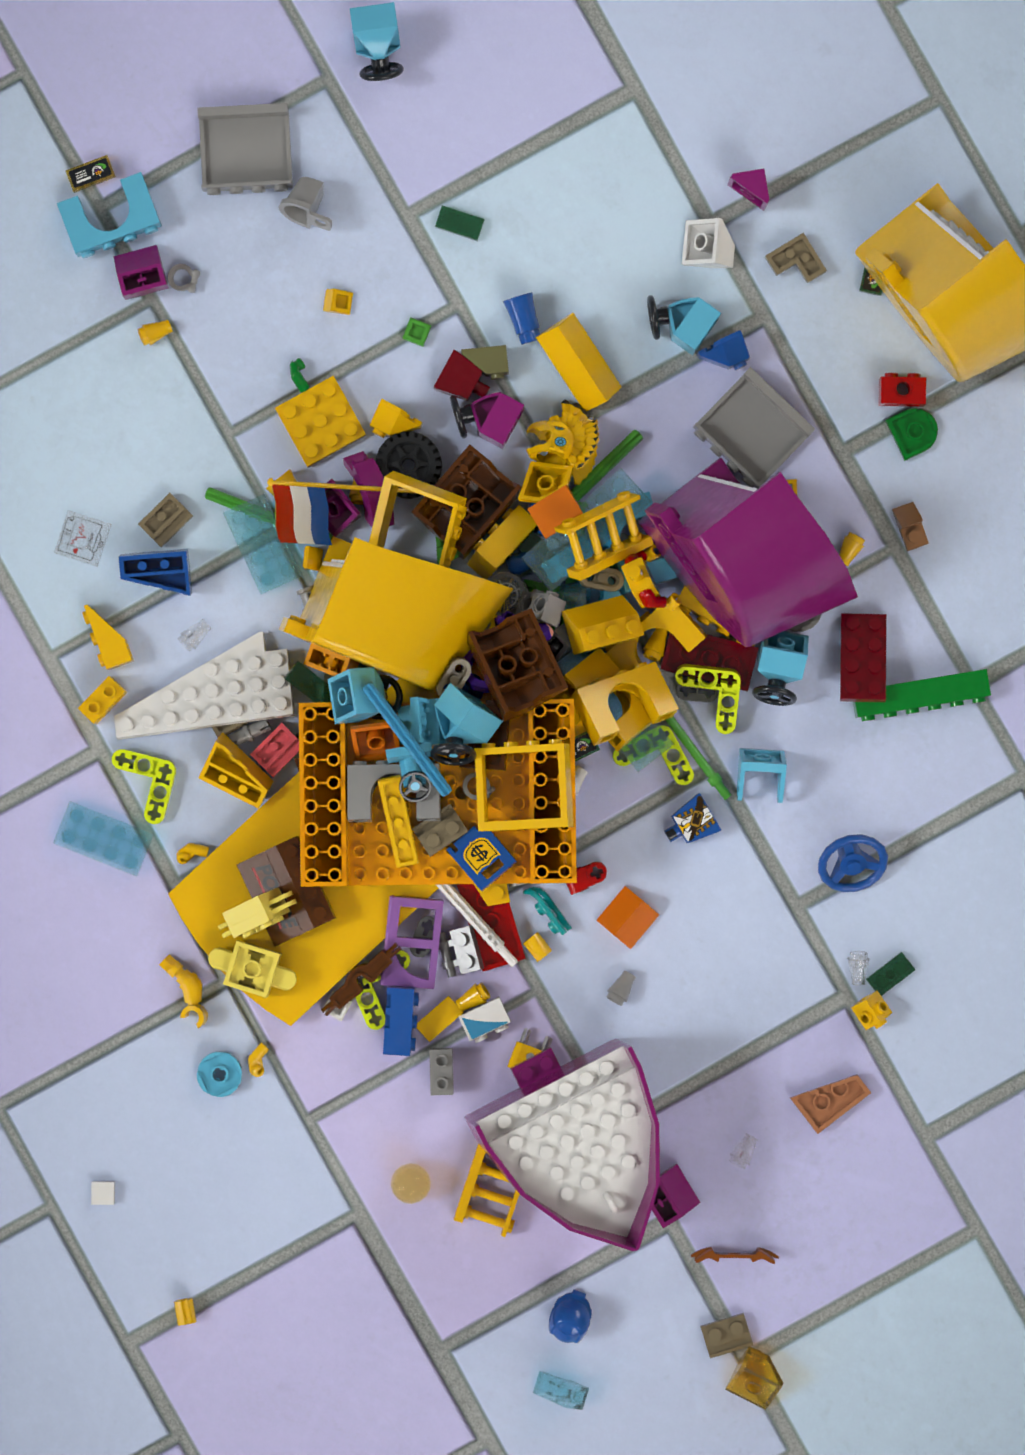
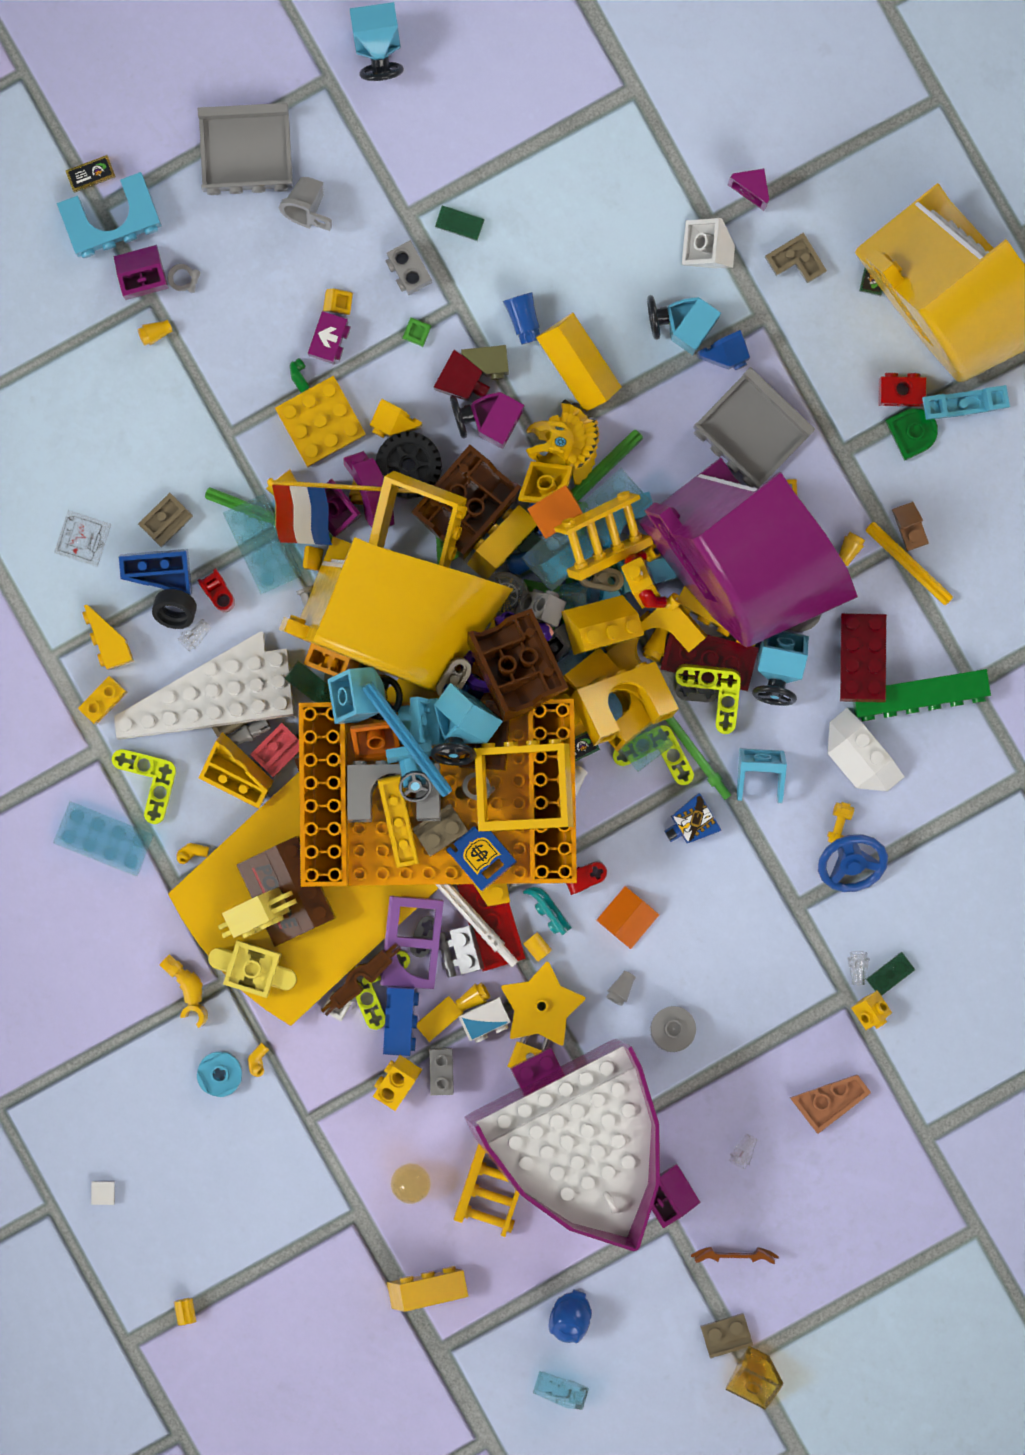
(170, 618): none -> black tyre
(214, 588): none -> red piece
(328, 338): none -> magenta brick
(396, 1082): none -> yellow brick
(413, 265): none -> light grey brick
(428, 1289): none -> yellow wedge
(541, 988): none -> yellow plate
(672, 1029): none -> light grey piece
(842, 811): none -> yellow bar
(861, 754): none -> white wedge
(909, 563): none -> yellow axle
(966, 403): none -> medium azure slope

